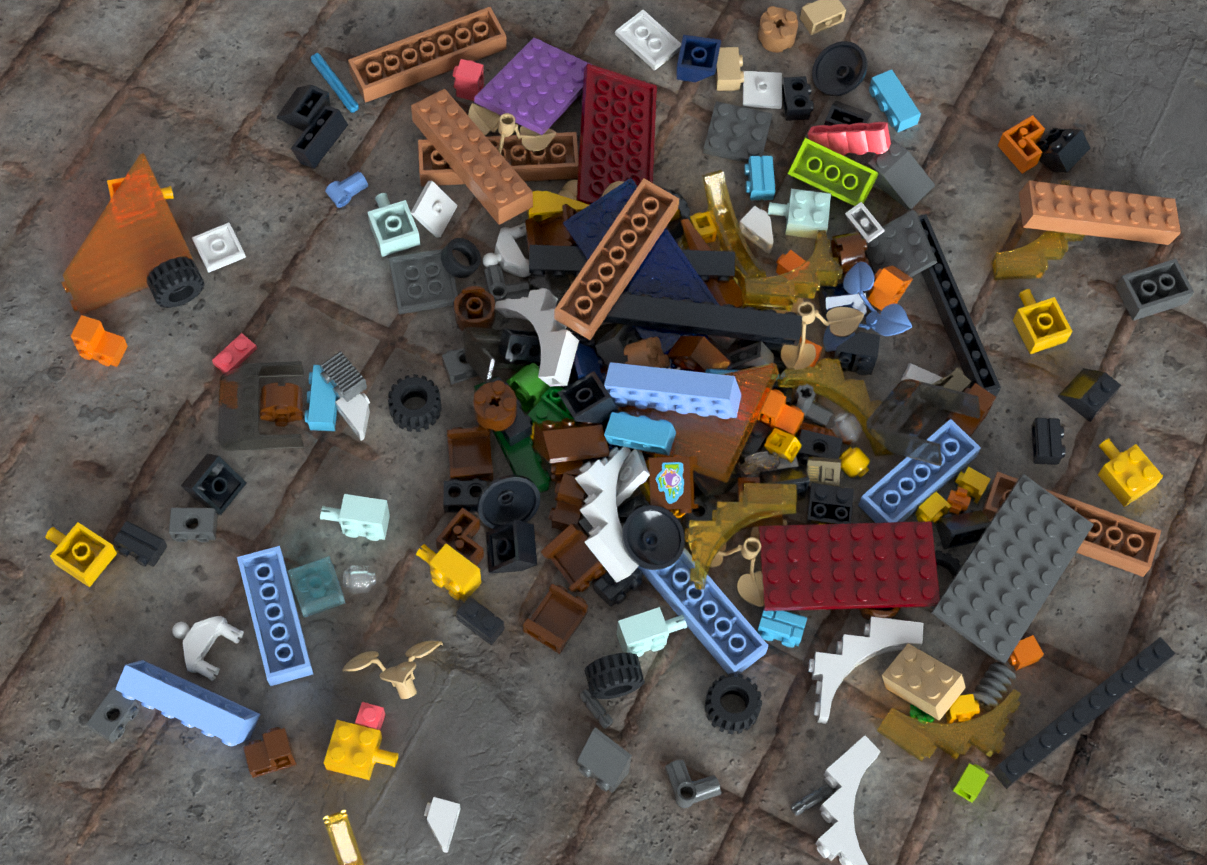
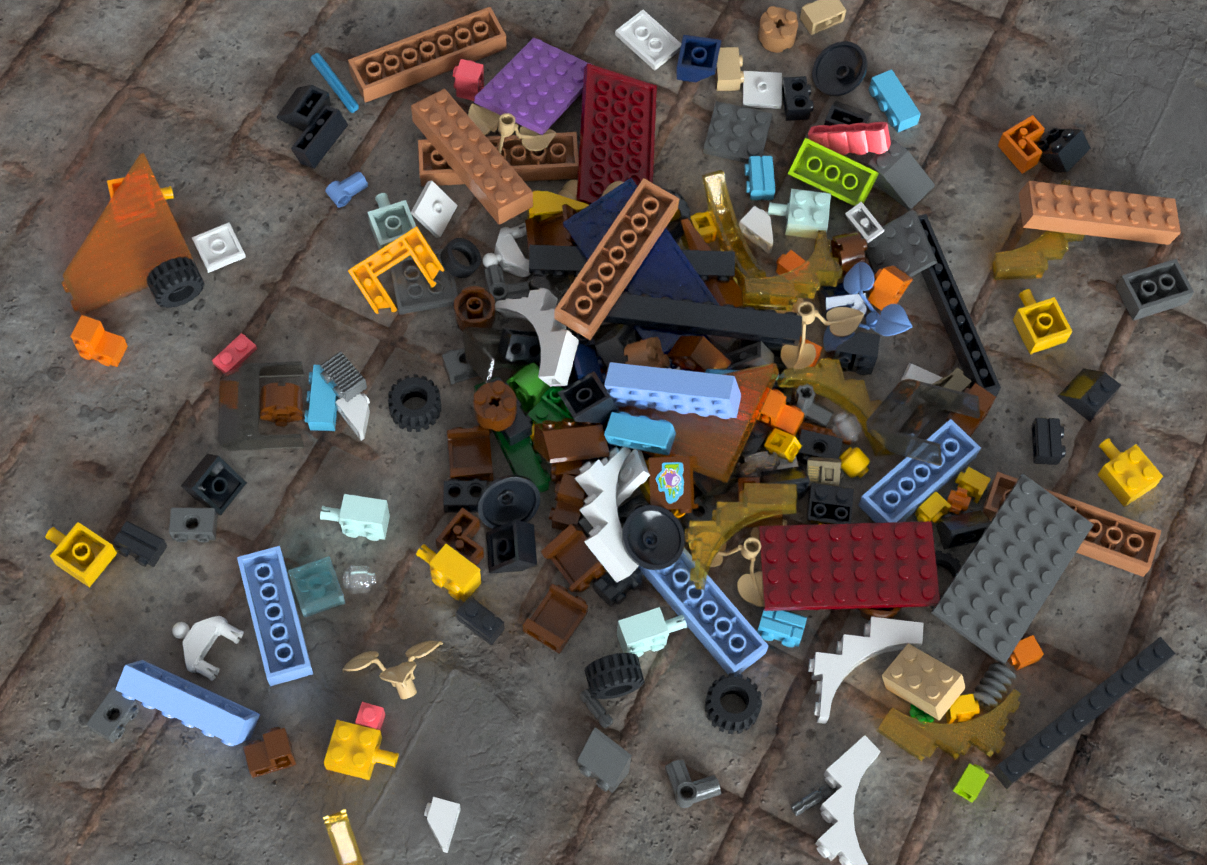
(366, 272): none -> light orange wedge

